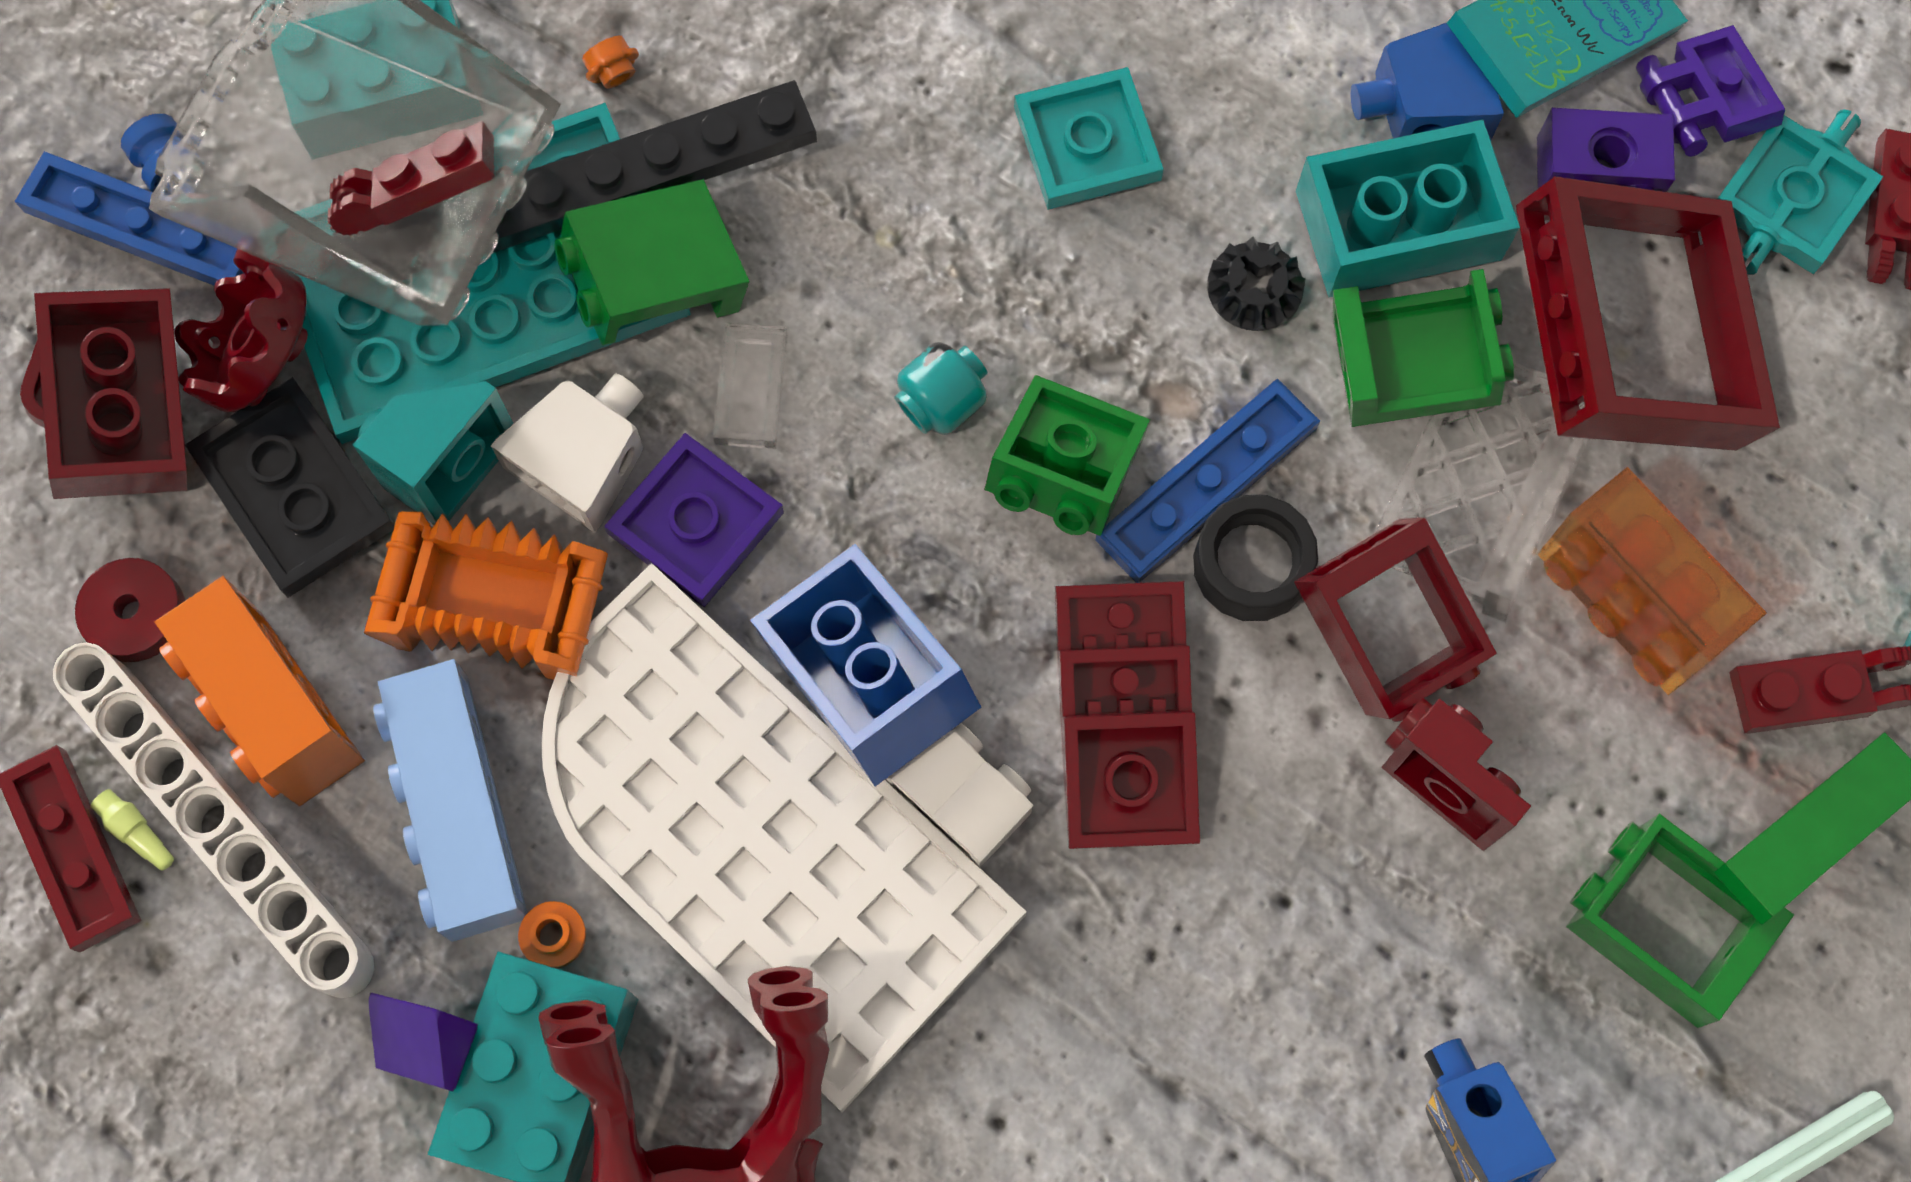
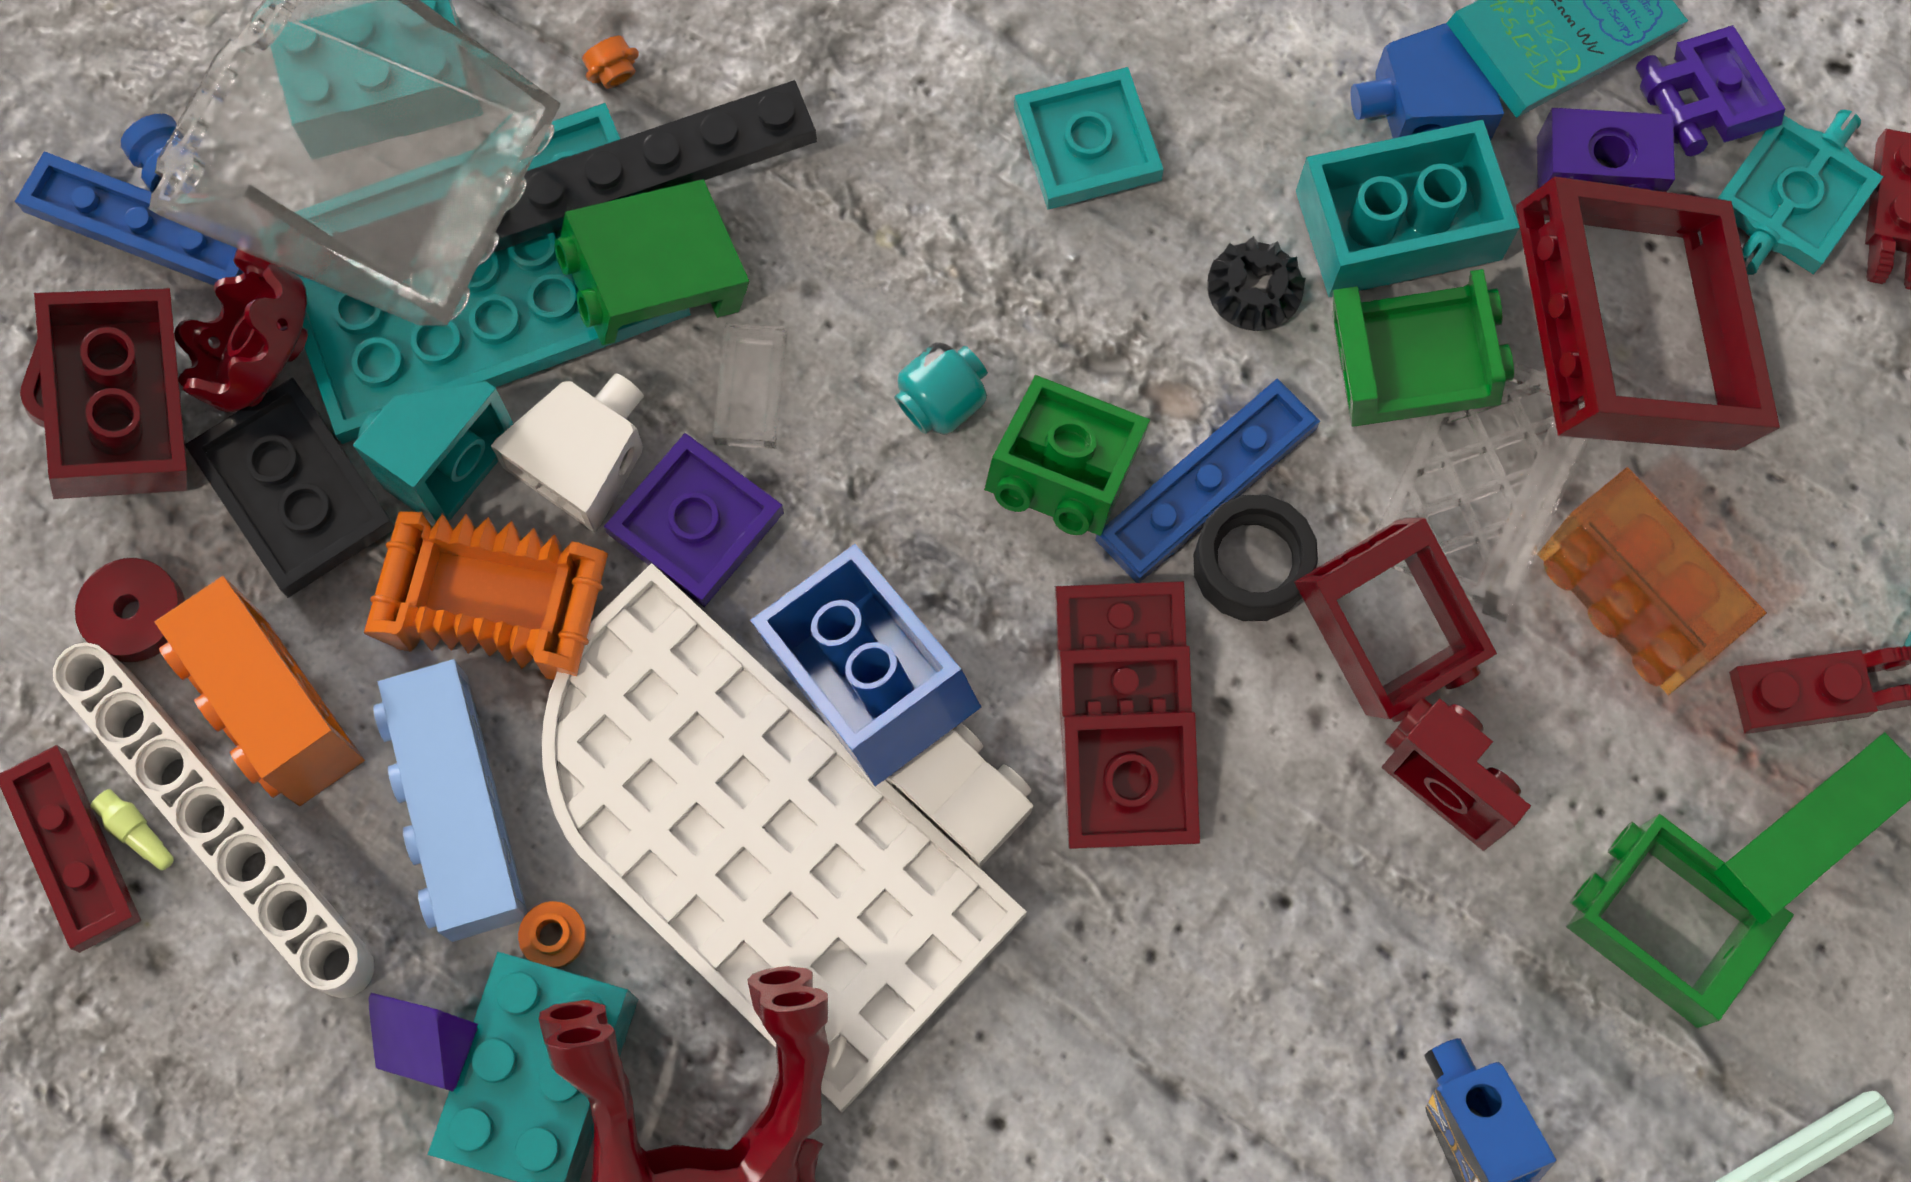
(412, 180): dark red hinge -> none

